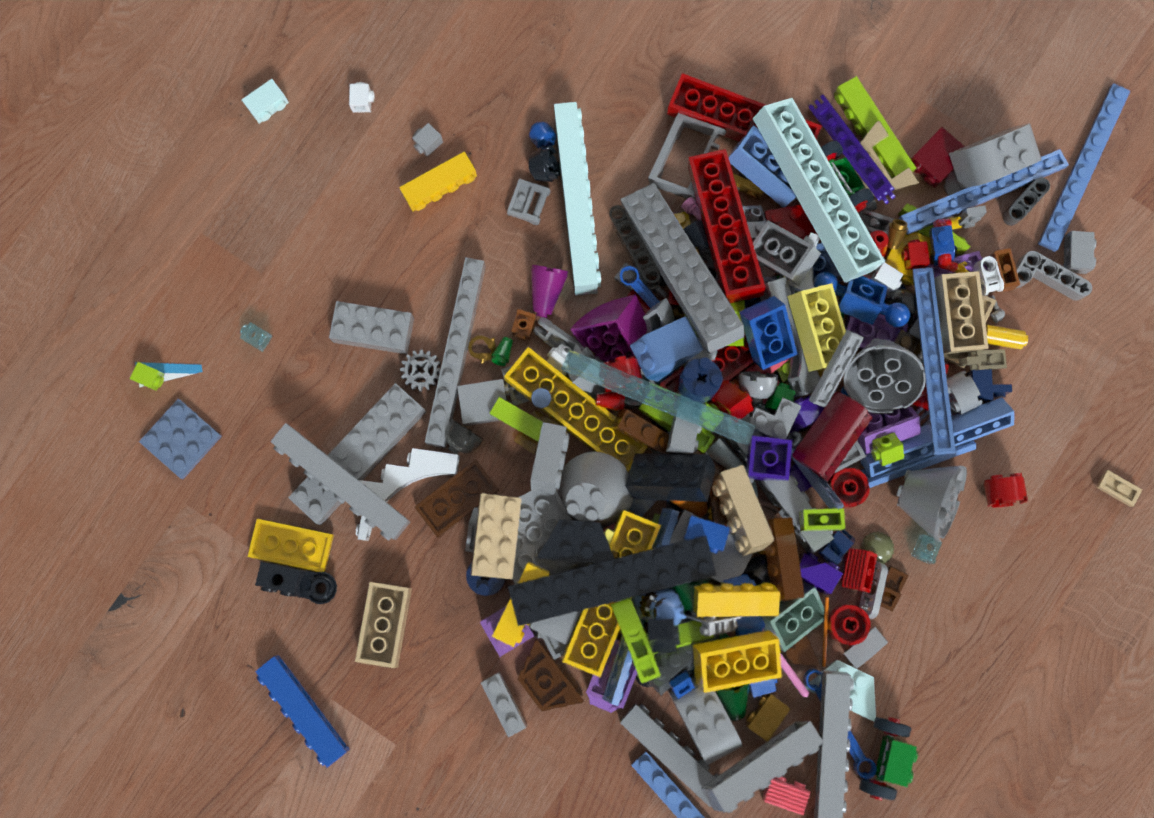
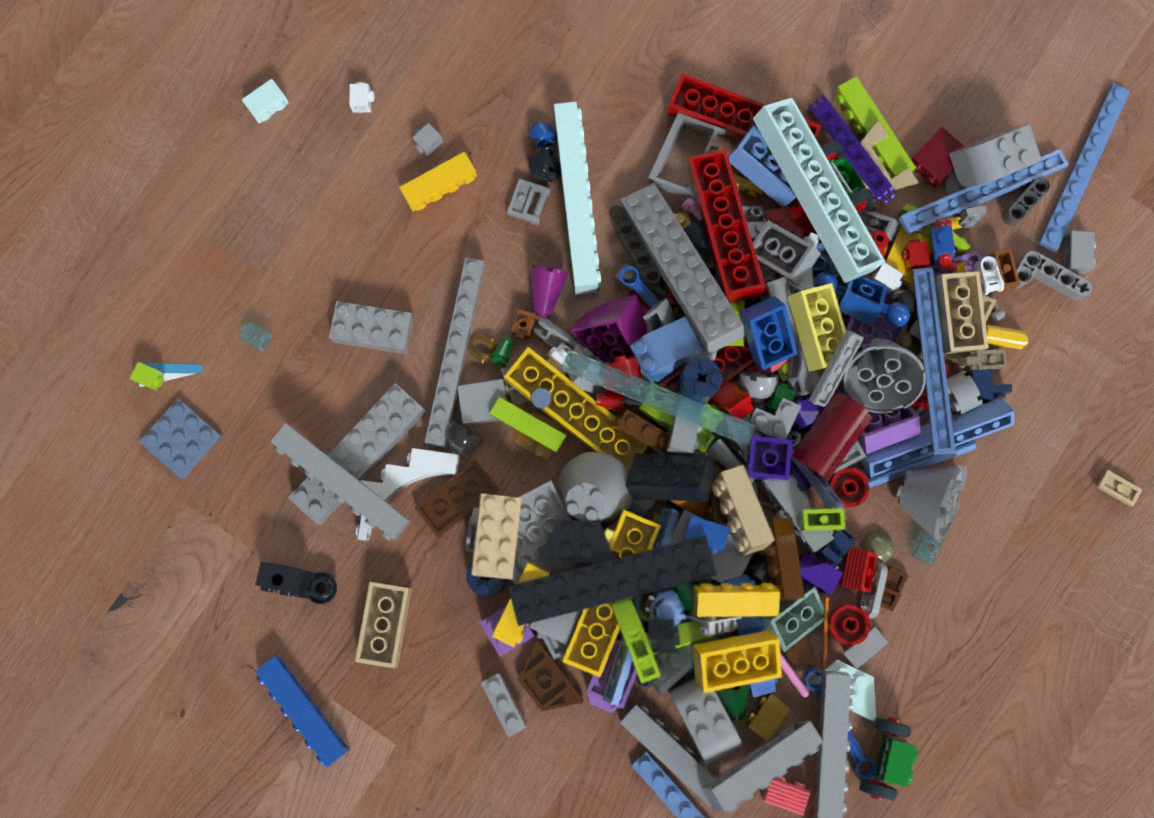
(290, 545): yellow plate -> none
(415, 375): light grey gear -> none
(549, 458): light grey brick -> none
(681, 685): blue plate -> none
(887, 449): lime brick -> none
(897, 231): pearl gold cone -> none
(1005, 491): red brick -> none

